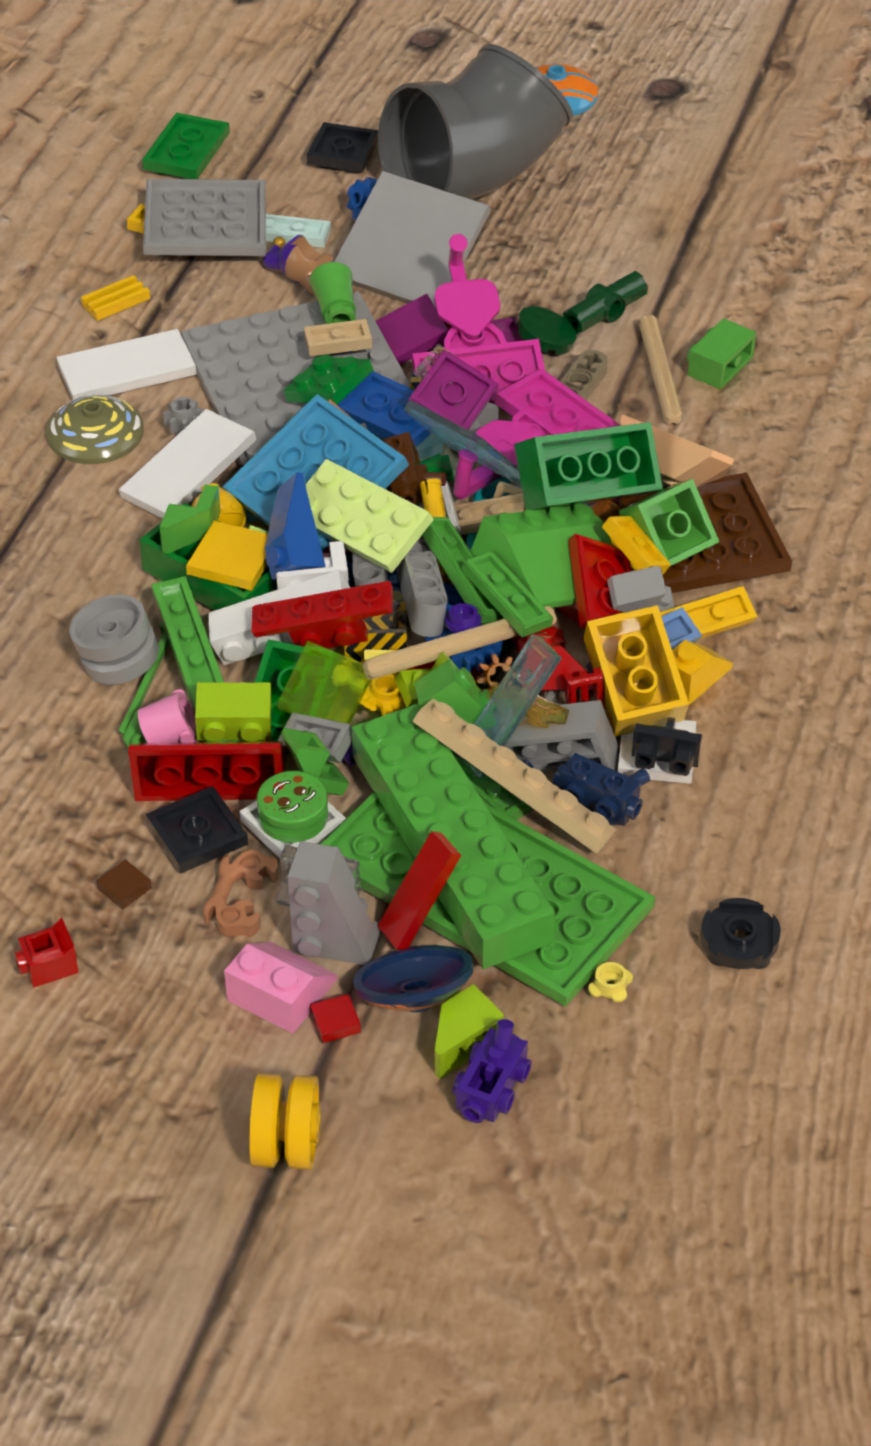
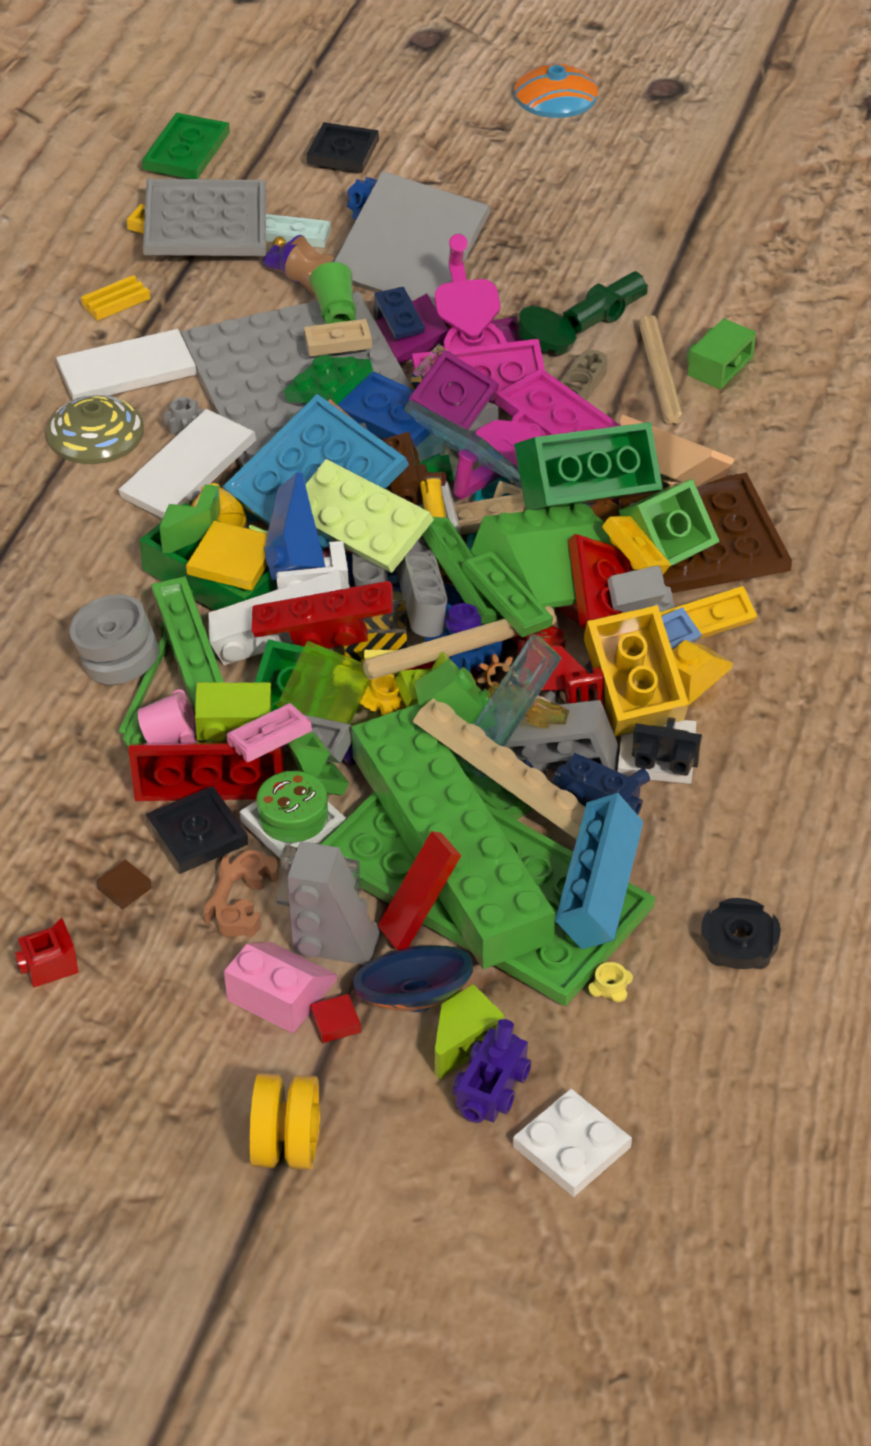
(269, 732): none -> bright pink tile
(398, 312): none -> dark blue bracket
(474, 128): dark grey cylinder -> none
(572, 1142): none -> white plate
(599, 871): none -> dark azure brick

